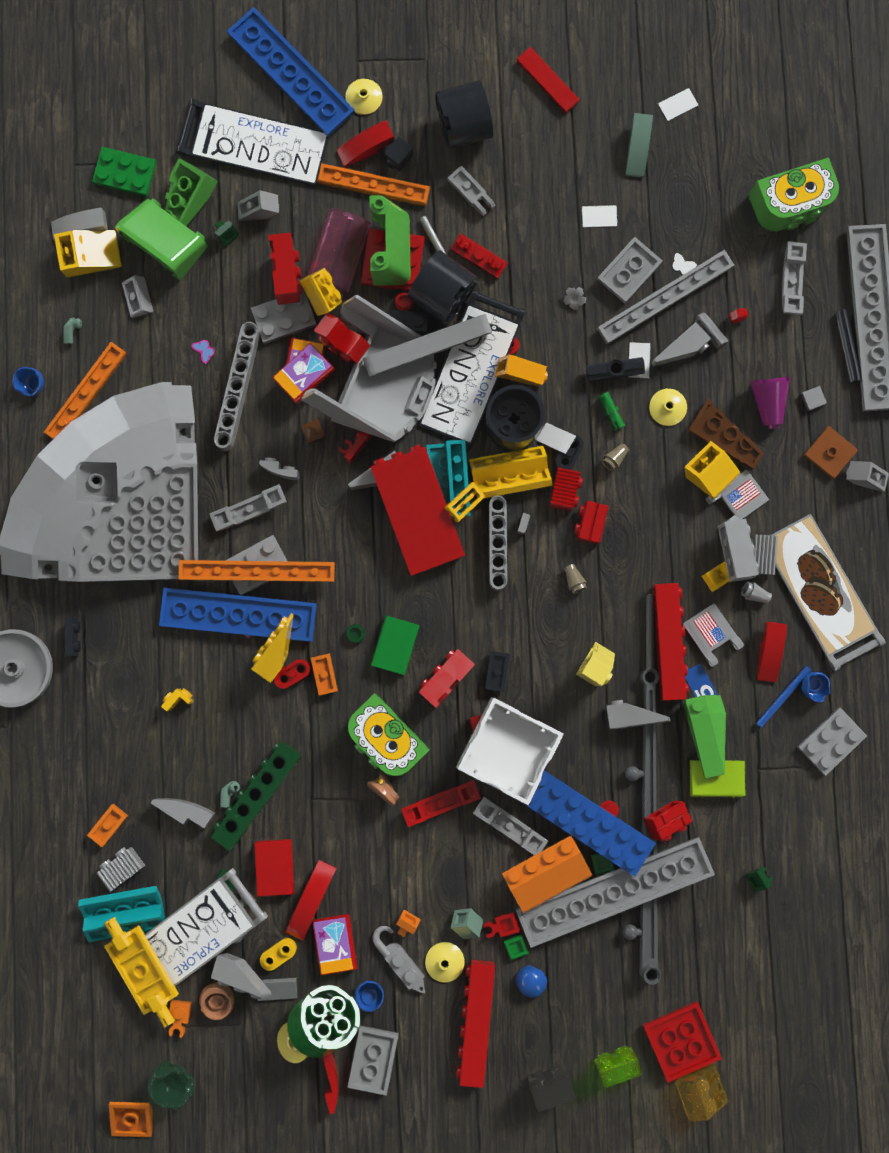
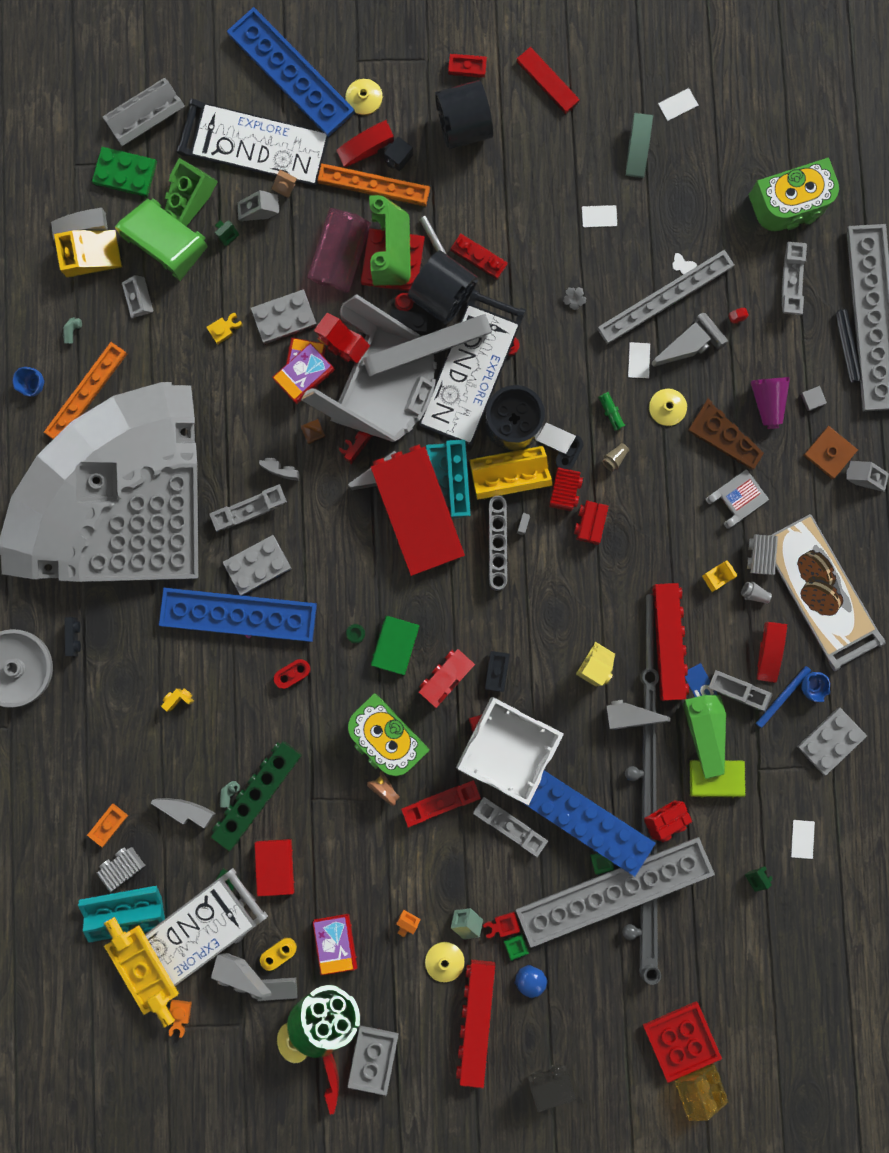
(131, 1119): orange slope -> none
(143, 111): none -> light grey slope
(170, 1085): clear green hair -> none
(203, 347): medium blue sticker -> none
(216, 1001): nougat piece -> none
(222, 329): none -> yellow plate
(234, 378): light grey beam -> none
(256, 570): orange plate -> none
(273, 654): yellow slope -> none
(284, 183): none -> medium nougat bracket
(285, 269): red wedge -> none
(310, 900): red slope -> none
(321, 291): yellow slope -> none
(324, 674): orange plate -> none
(369, 996): blue hair -> none
(399, 961): light grey plate -> none
(453, 512): yellow tile -> none
(467, 65): none -> red plate
(470, 189): light grey hinge -> none
(521, 370): light orange slope -> none
(547, 874): orange slope -> none
(575, 580): dark tan cone -> none
(611, 807): red plate -> none
(617, 1066): clear neon green slope -> none
(627, 368): black piece -> none
(629, 270): light grey plate -> none
(711, 470): yellow slope -> none
(711, 630): light grey flag -> none
(738, 550): light grey brick -> none
(740, 691): none -> light grey slope
(802, 839): none -> white sticker

